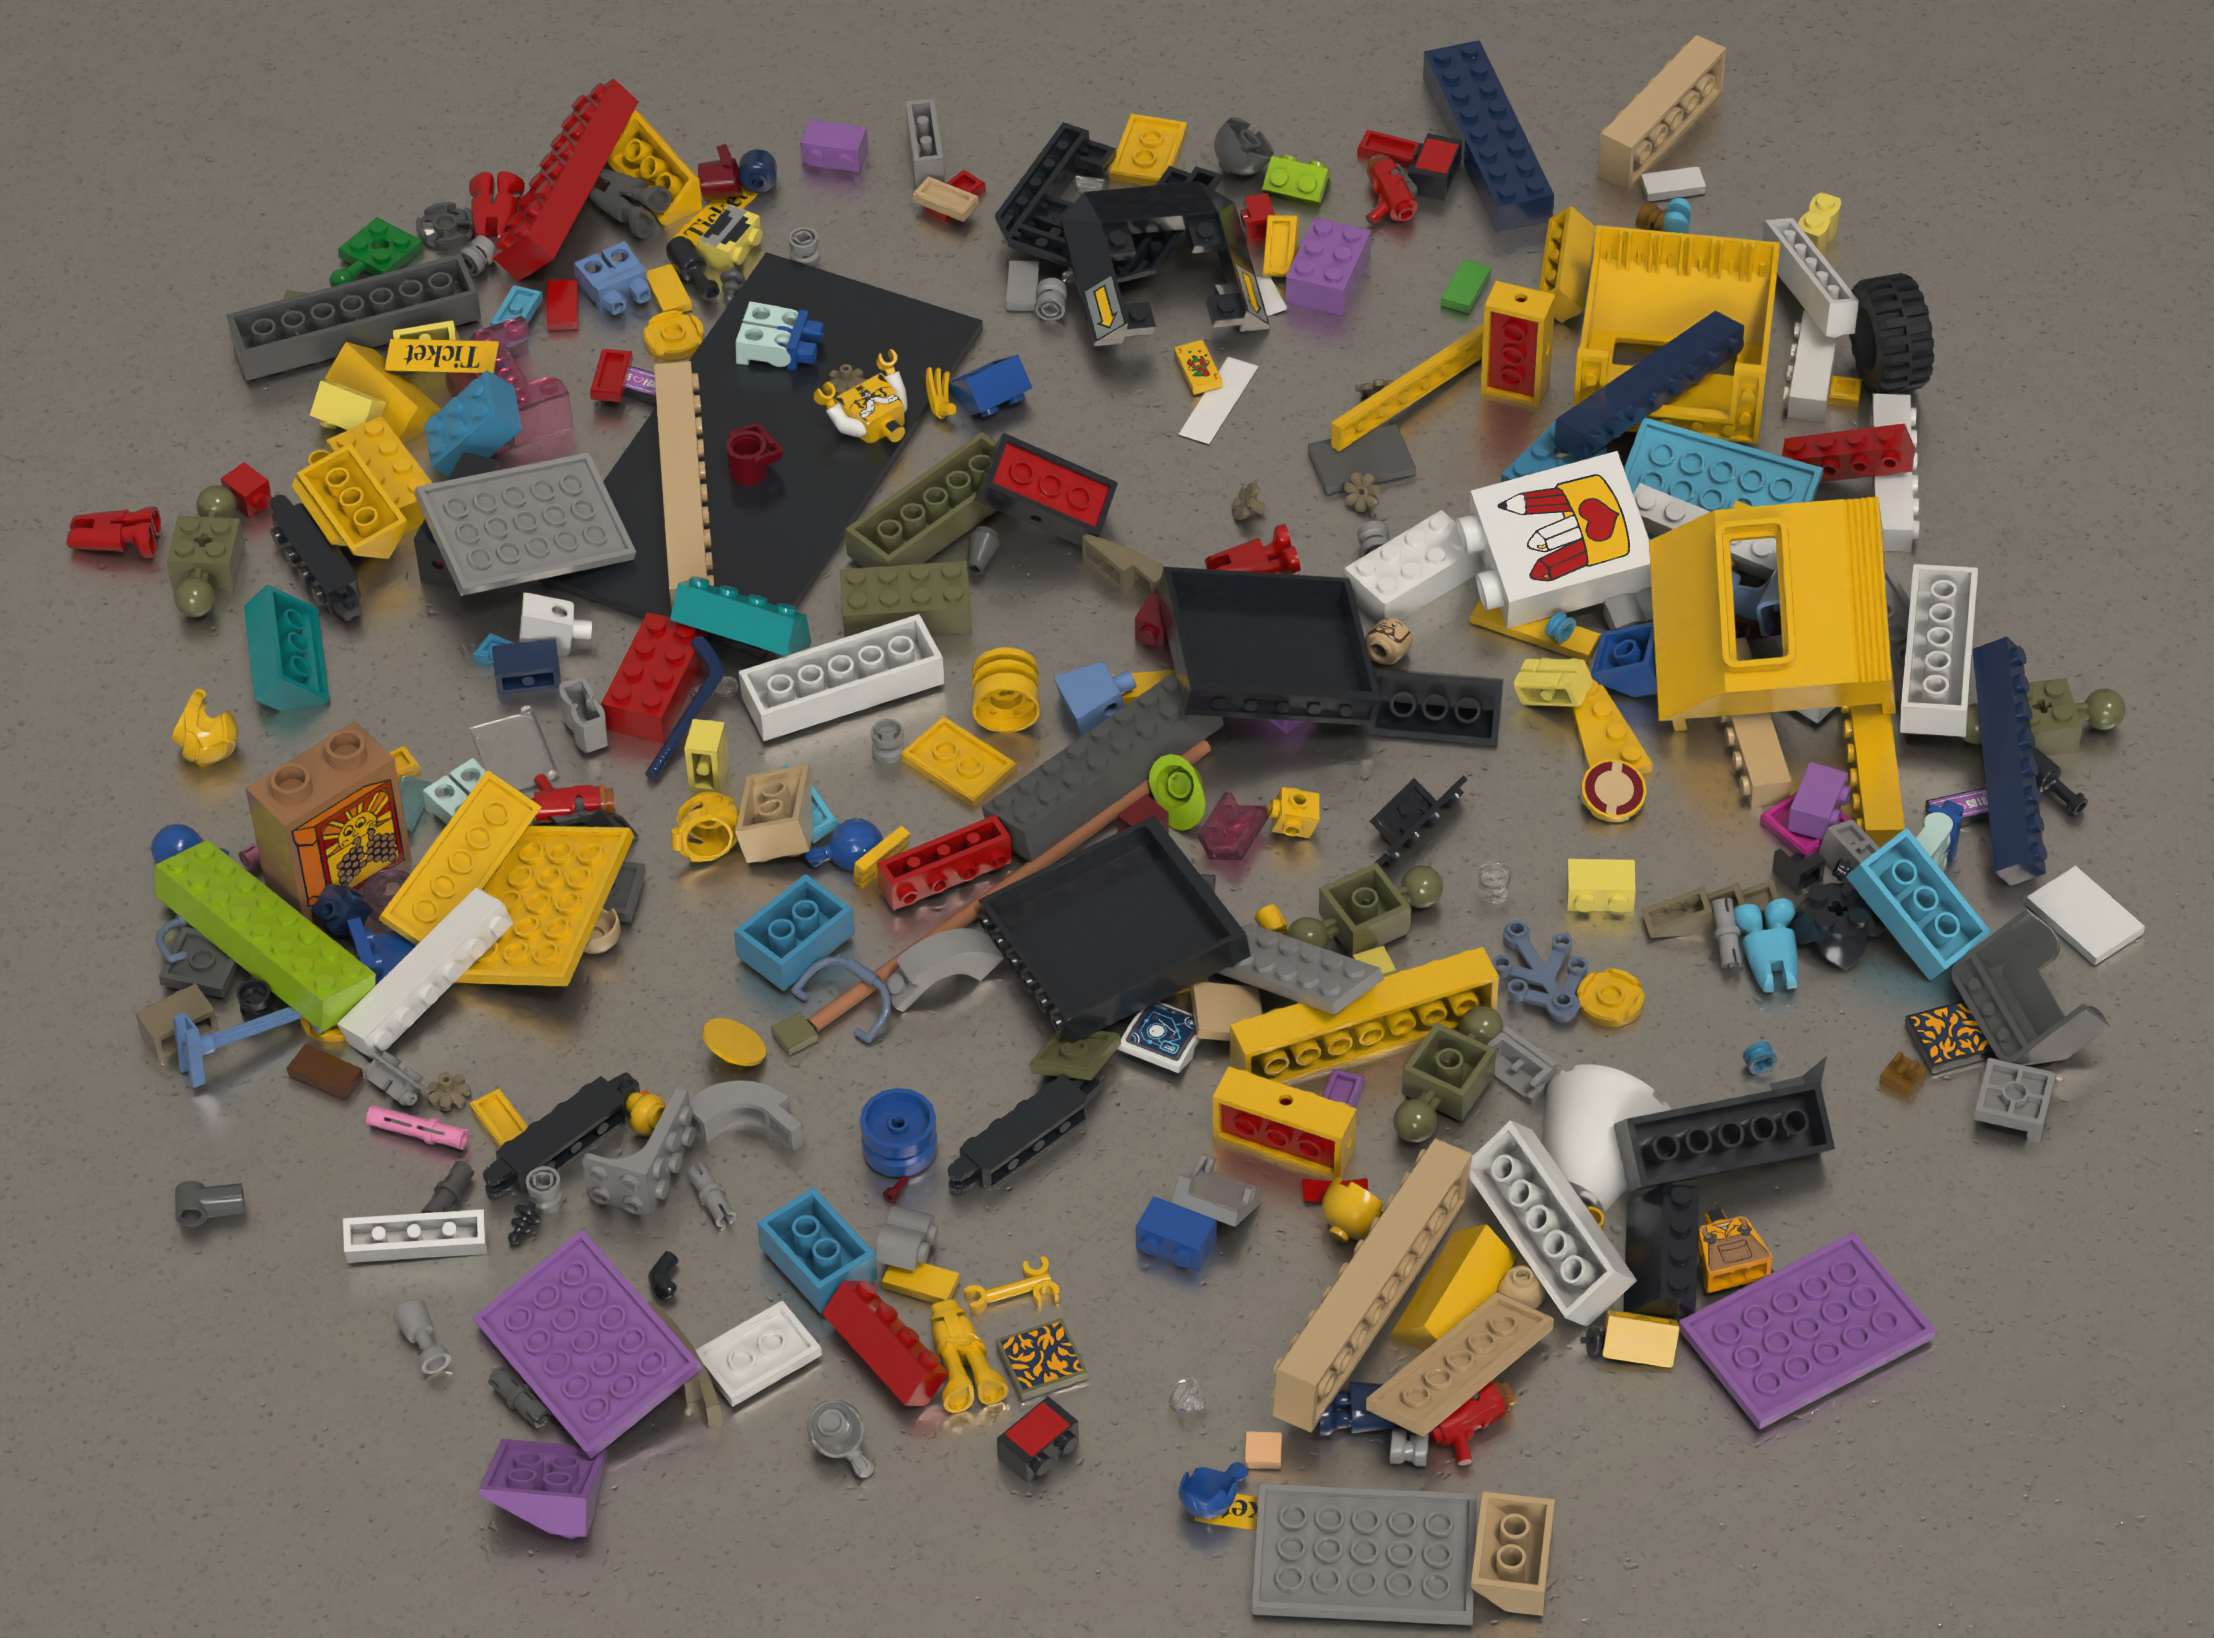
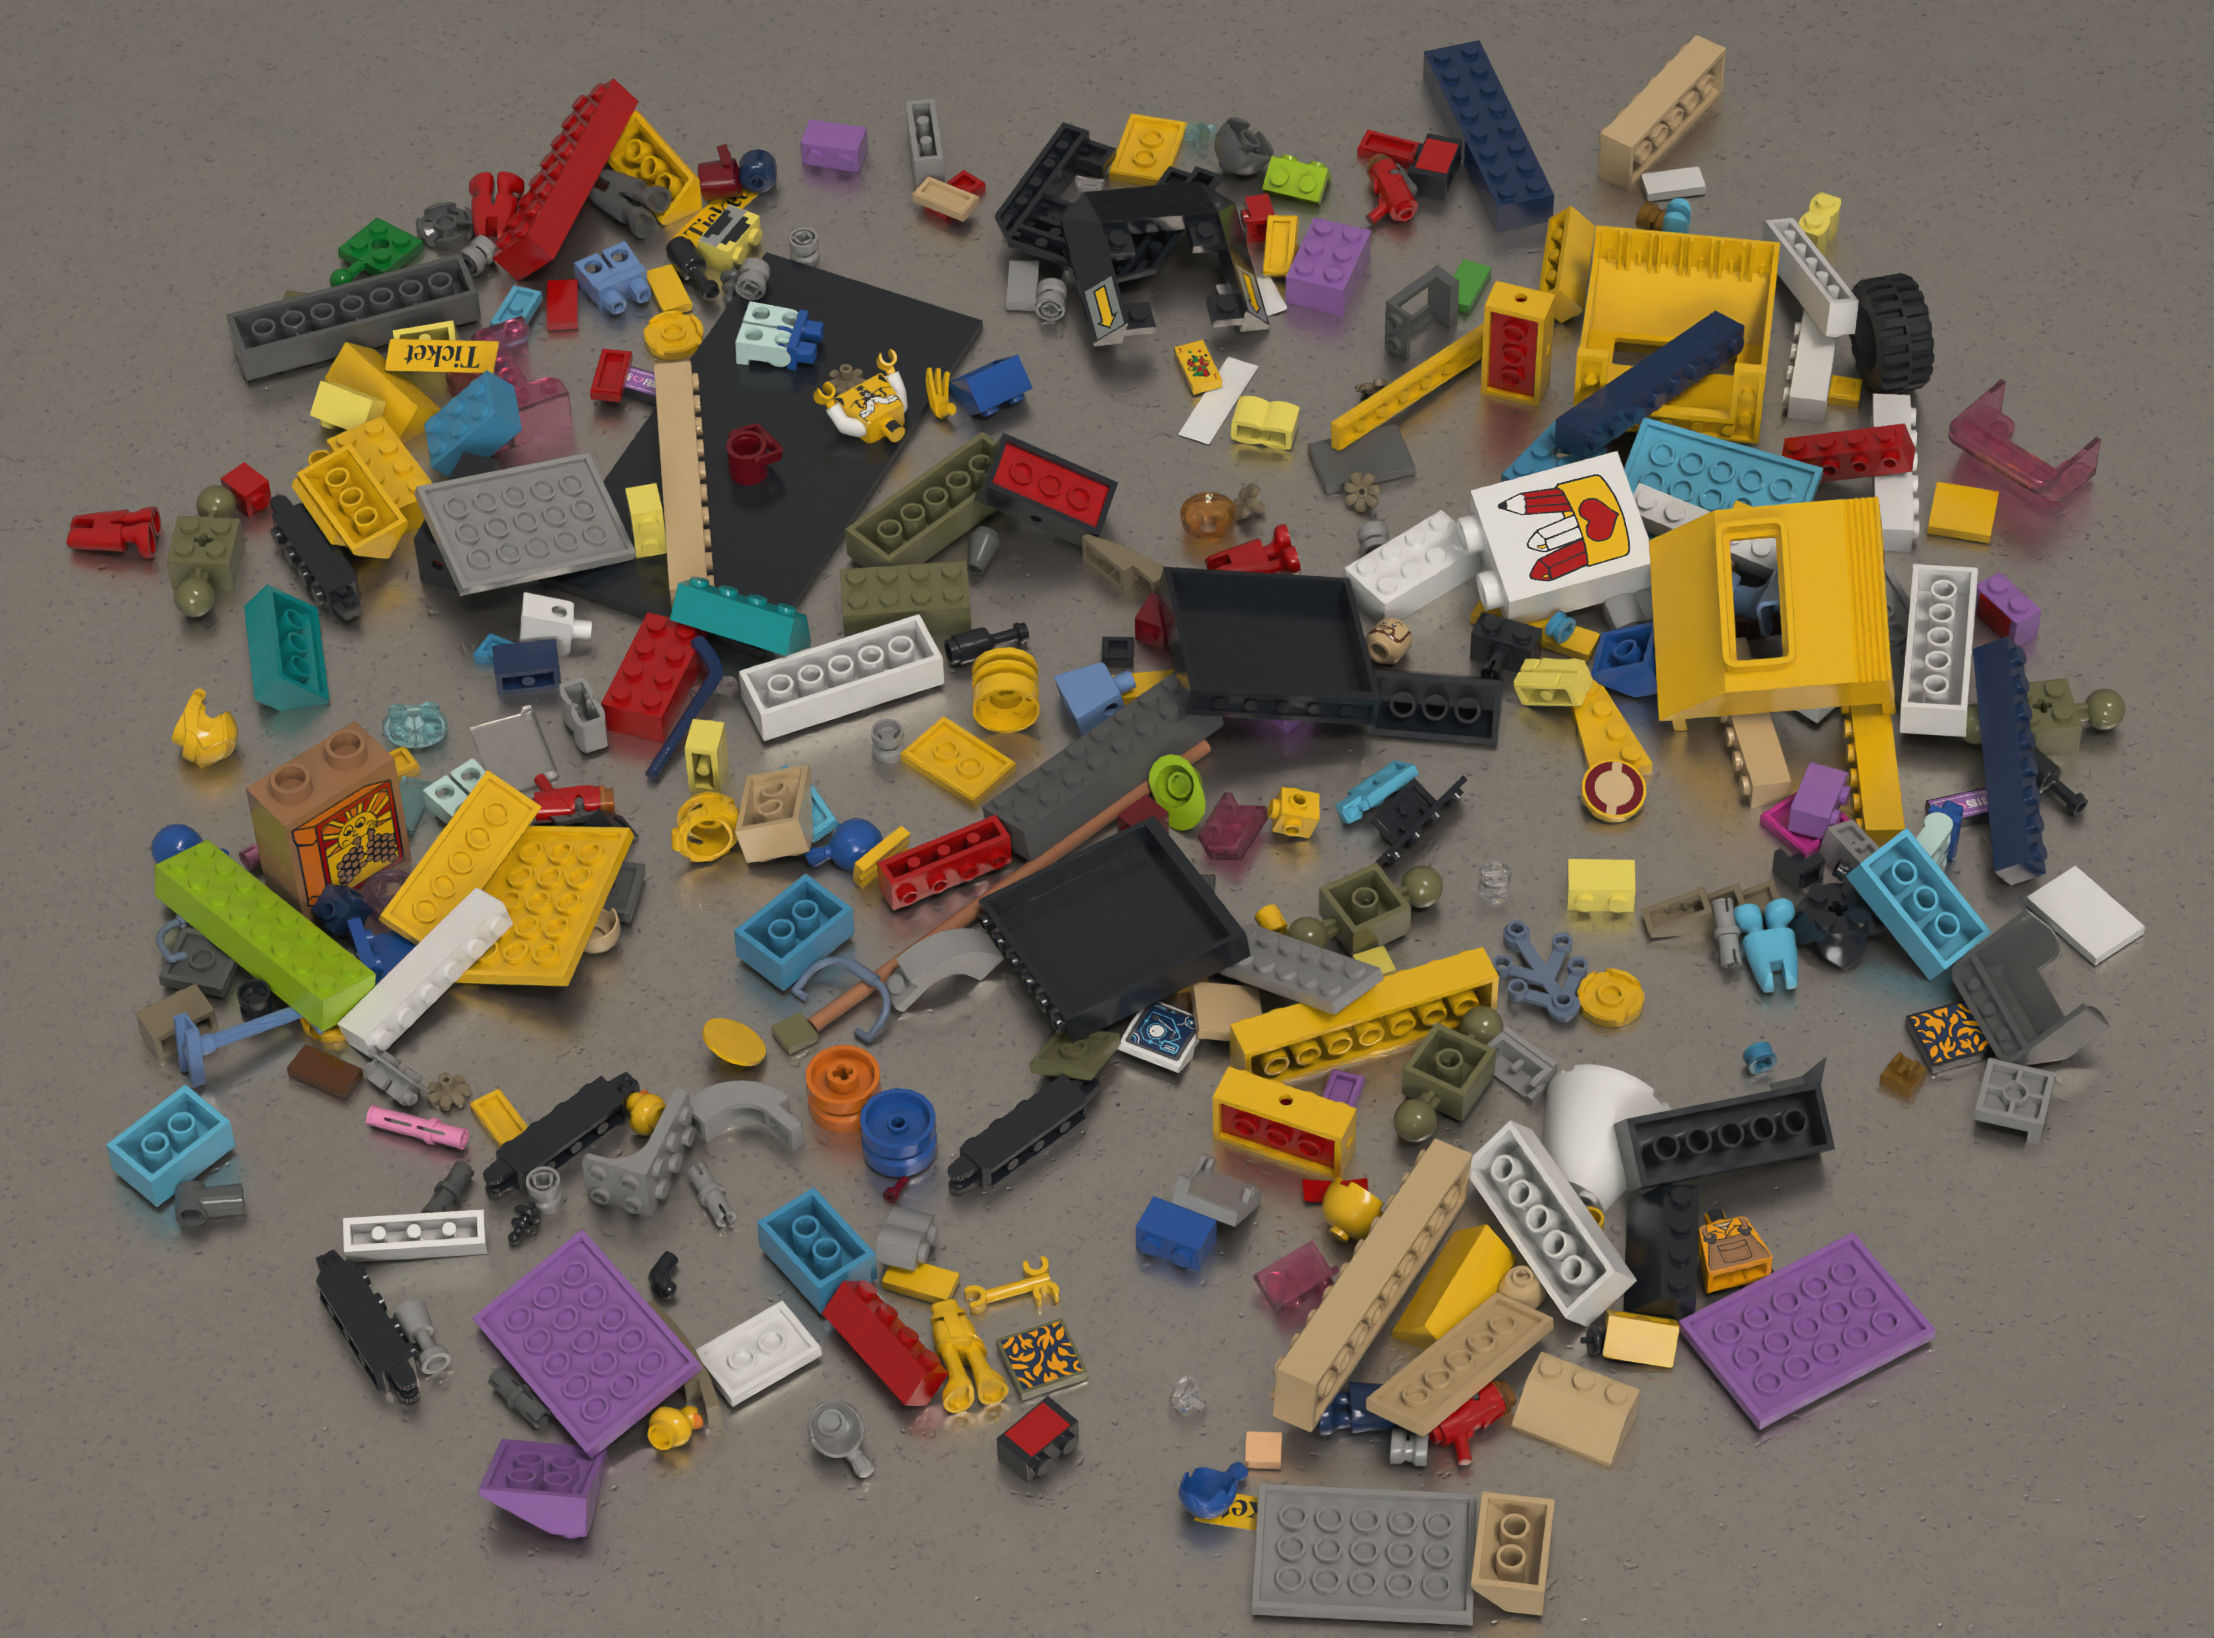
(171, 1145): none -> medium azure brick
(366, 1326): none -> black hinge
(415, 725): none -> clear light blue dish
(646, 520): none -> light yellow brick
(673, 1427): none -> yellow animal
(753, 278): none -> light grey wheel
(840, 1085): none -> orange wheel
(968, 645): none -> black piece
(1118, 652): none -> black tile
(1199, 132): none -> clear light blue hair
(1208, 508): none -> clear orange piece
(1265, 422): none -> light yellow brick
(1295, 1276): none -> clear pink bracket
(1374, 790): none -> medium azure hinge
(1441, 307): none -> dark grey panel
(1503, 644): none -> black brick
(1576, 1409): none -> tan slope
(1963, 512): none -> yellow tile
(1985, 435): none -> clear pink windscreen
(2007, 609): none -> medium lavender brick

